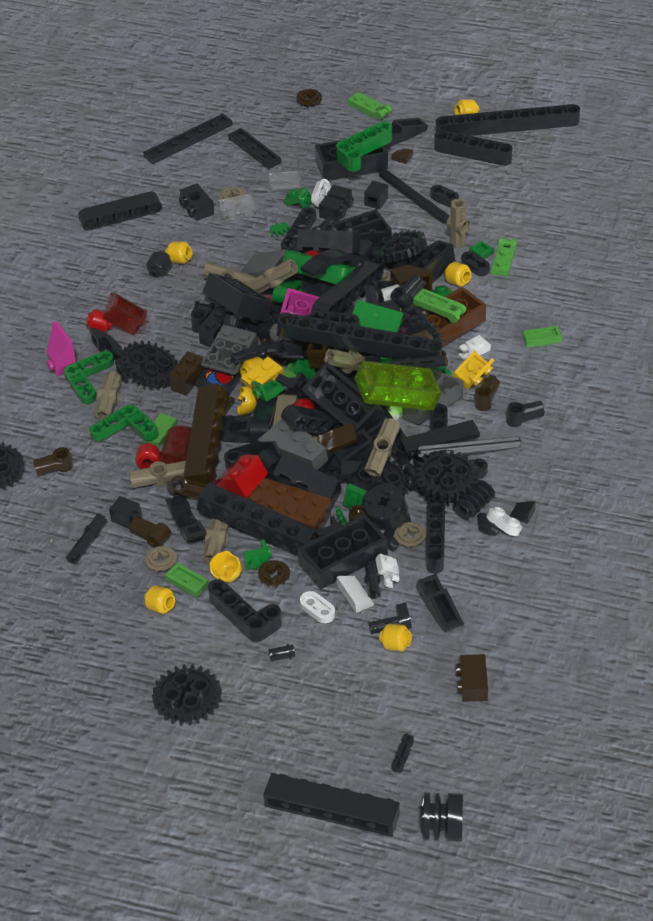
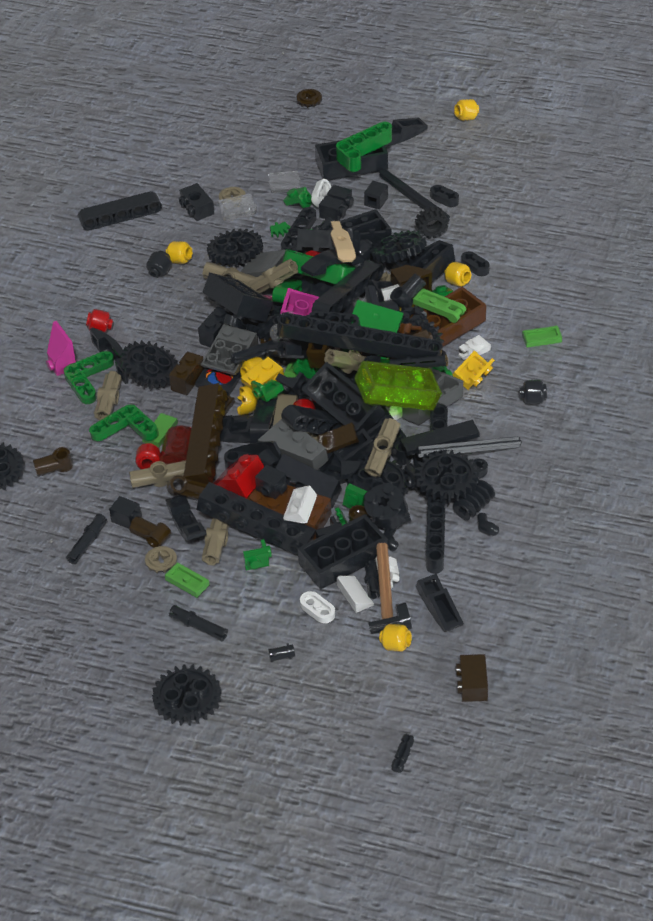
(124, 313): clear red slope -> none
(159, 599): yellow head -> none
(187, 138): black tile -> none
(190, 618): none -> black pin
(200, 313): black piece -> none
(225, 566): yellow hair -> none
(234, 247): none -> black gear
(252, 623): black beam -> none
(254, 148): black tile -> none
(268, 569): dark brown gear -> none
(271, 482): none -> black brick
(300, 505): none -> white slope
(332, 804): black brick -> none
(342, 243): none -> tan piece
(369, 106): bright green plate -> none
(384, 580): none -> medium nougat axle
(402, 155): dark brown tile -> none
(406, 328): none -> reddish brown hand
(415, 530): dark tan gear -> none
(428, 216): none -> black tyre
(442, 816): black wheel -> none
(458, 223): dark tan piece -> none
(473, 147): black beam -> none
(482, 249): green tile -> none
(486, 393): dark brown piece -> none
(503, 521): white plate -> none
(504, 257): bright green plate -> none
(510, 120): black beam -> none
(520, 412): black piece -> none
(523, 511): black slope -> none
(533, 391): none -> black head

